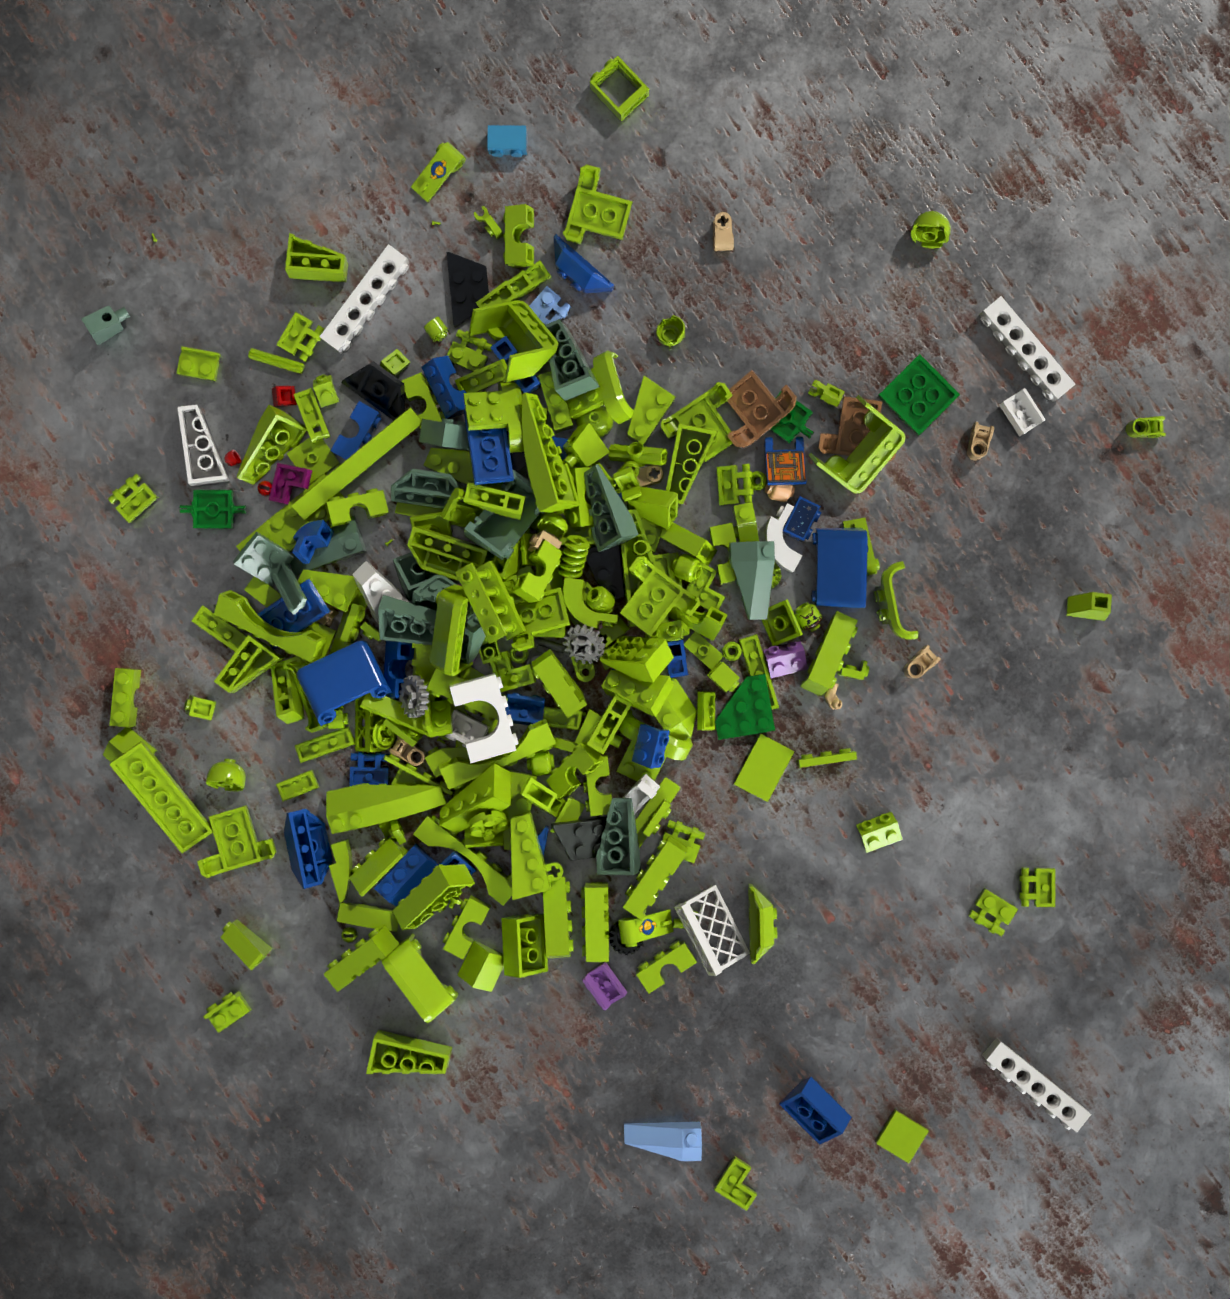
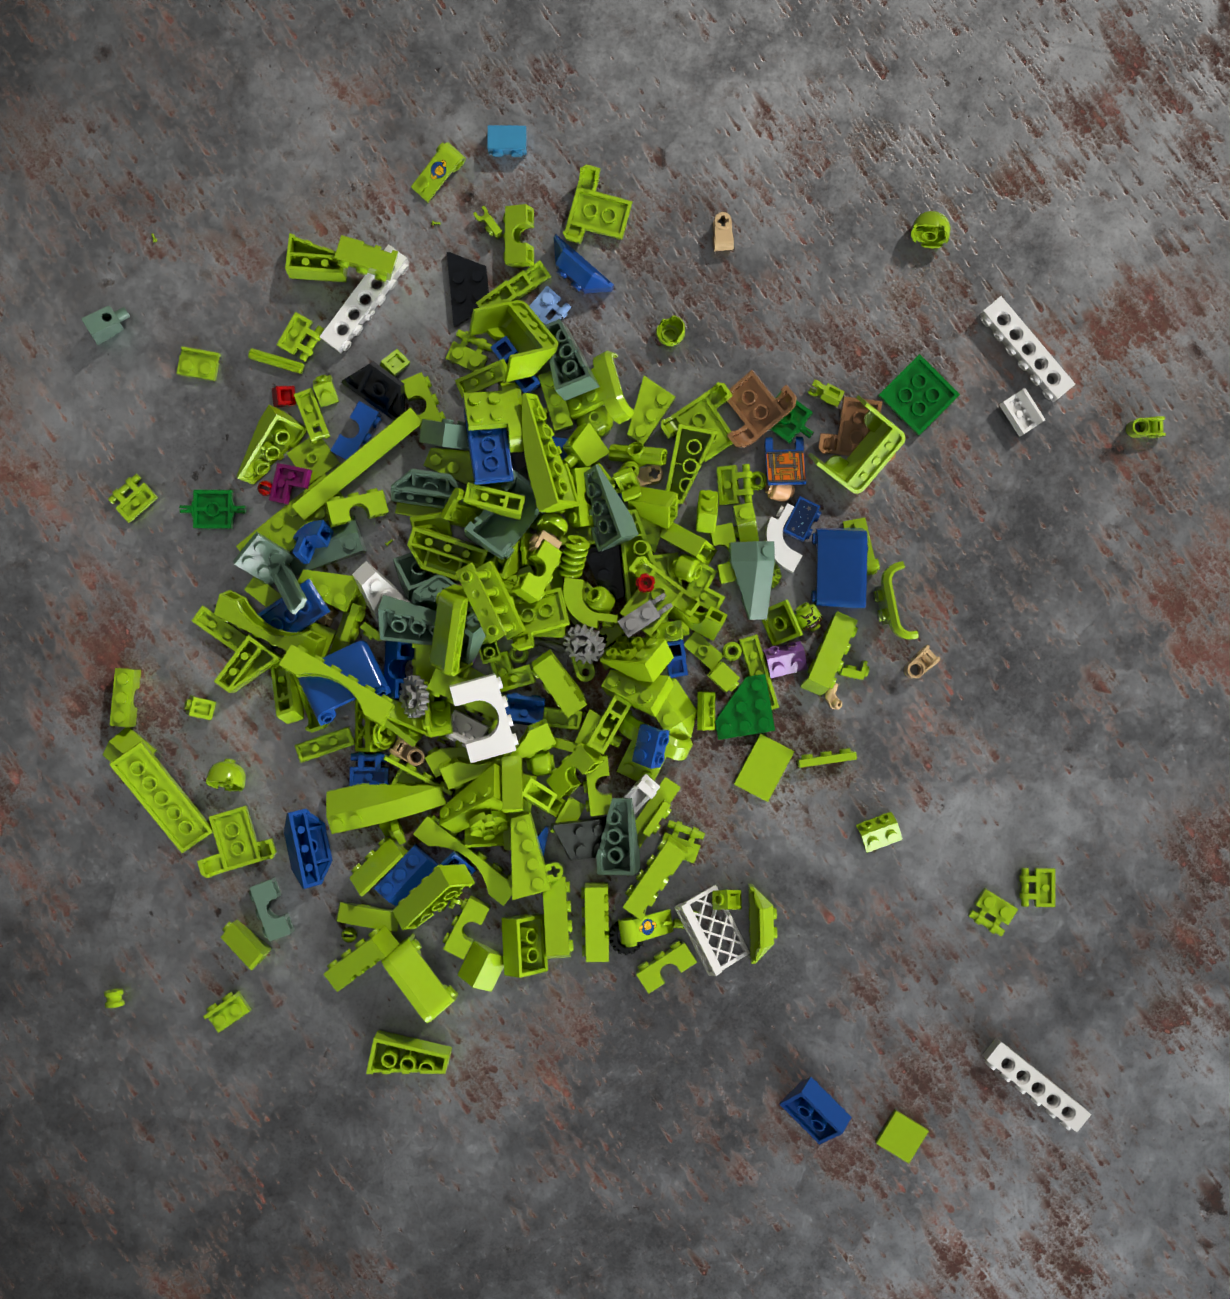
(114, 998): none -> lime wheel
(200, 452): white wedge -> none
(232, 458): red hinge -> none
(274, 925): none -> sand green arch
(297, 785): lime plate -> none
(301, 664): none -> lime arch
(340, 720): lime plate -> none
(341, 868): lime slope -> none
(365, 258): none -> lime wedge
(436, 329): lime plate -> none
(438, 373): blue arch -> none
(512, 784): none -> lime tile
(604, 985): medium lavender bracket -> none
(633, 101): lime window -> none
(642, 616): none -> light grey hinge
(650, 583): none -> red plate
(670, 1139): light blue wedge -> none
(707, 511): none -> lime brick
(726, 900): none -> lime bracket
(731, 1184): lime plate -> none
(980, 437): tan piece -> none
(1089, 605): lime slope -> none

